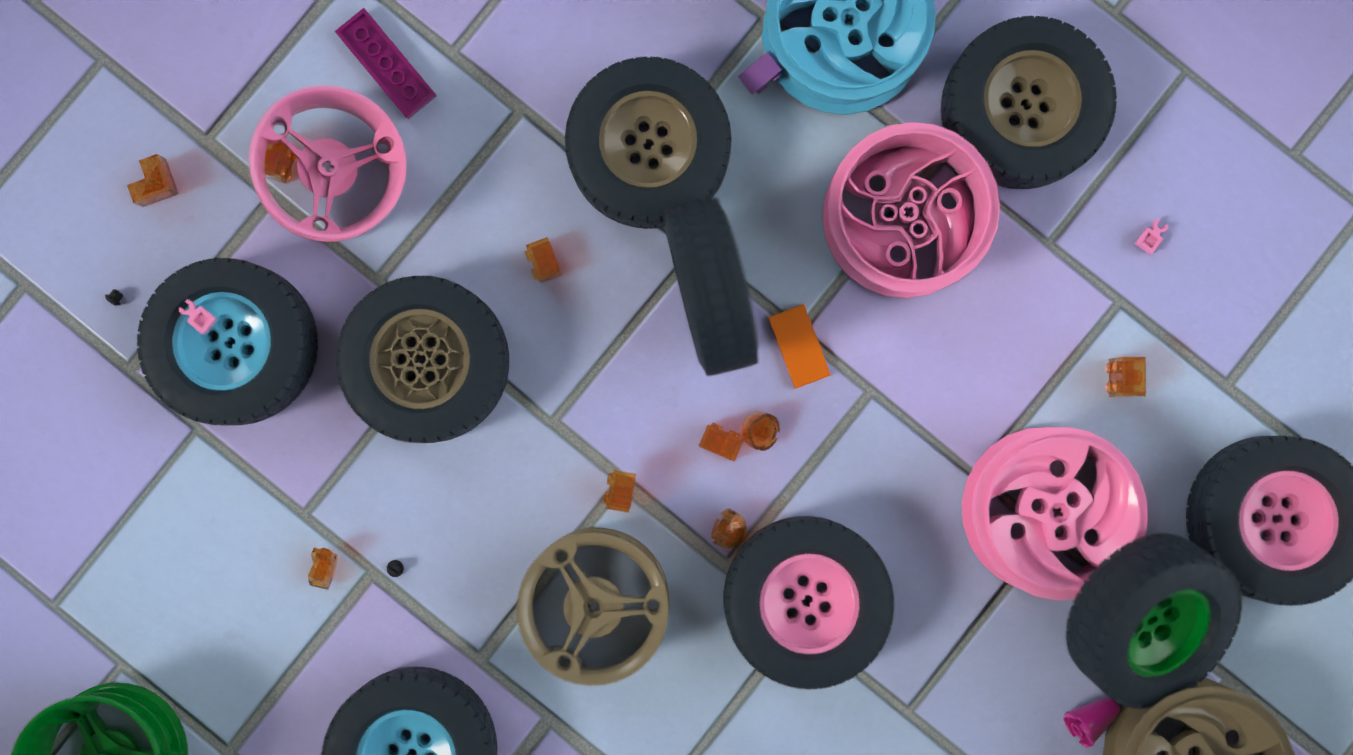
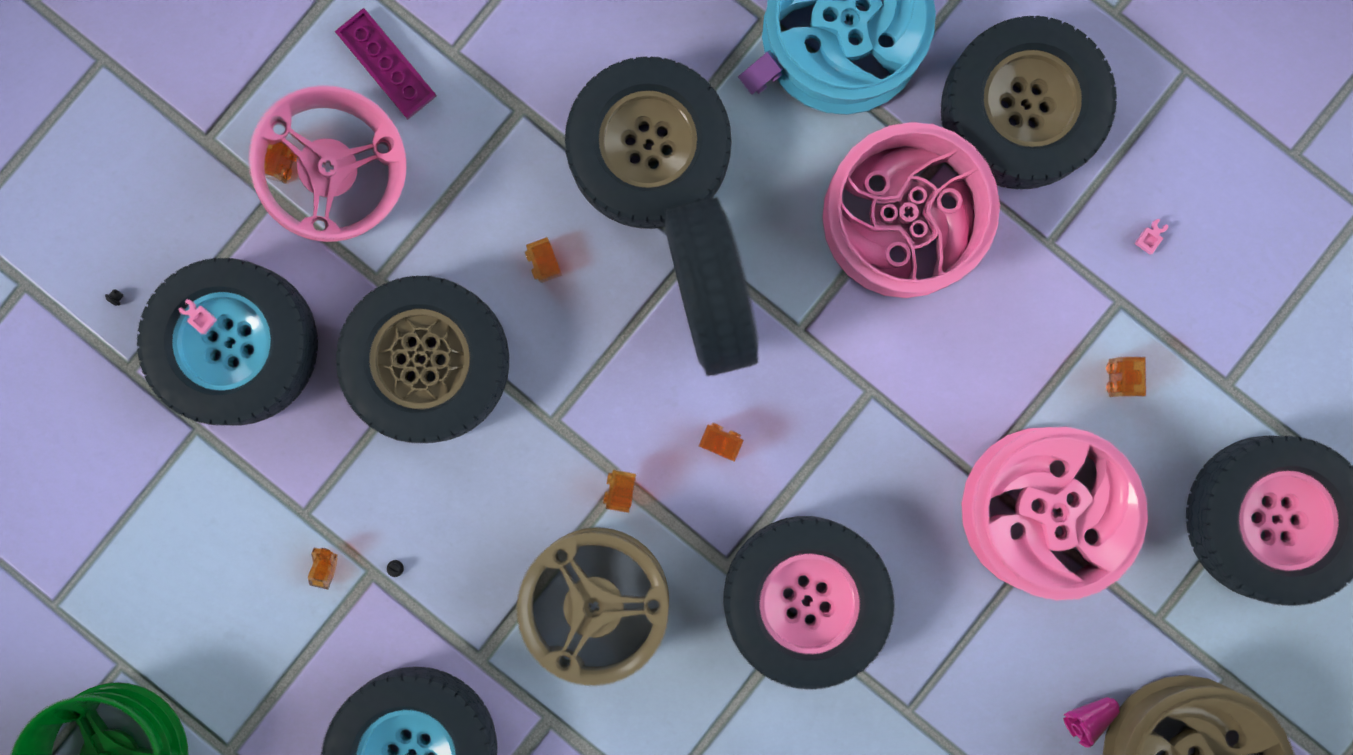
(157, 182): clear orange brick -> none
(729, 530): clear orange cylinder -> none
(760, 430): clear orange cylinder -> none
(799, 346): orange tile -> none
(1153, 619): black wheel -> none

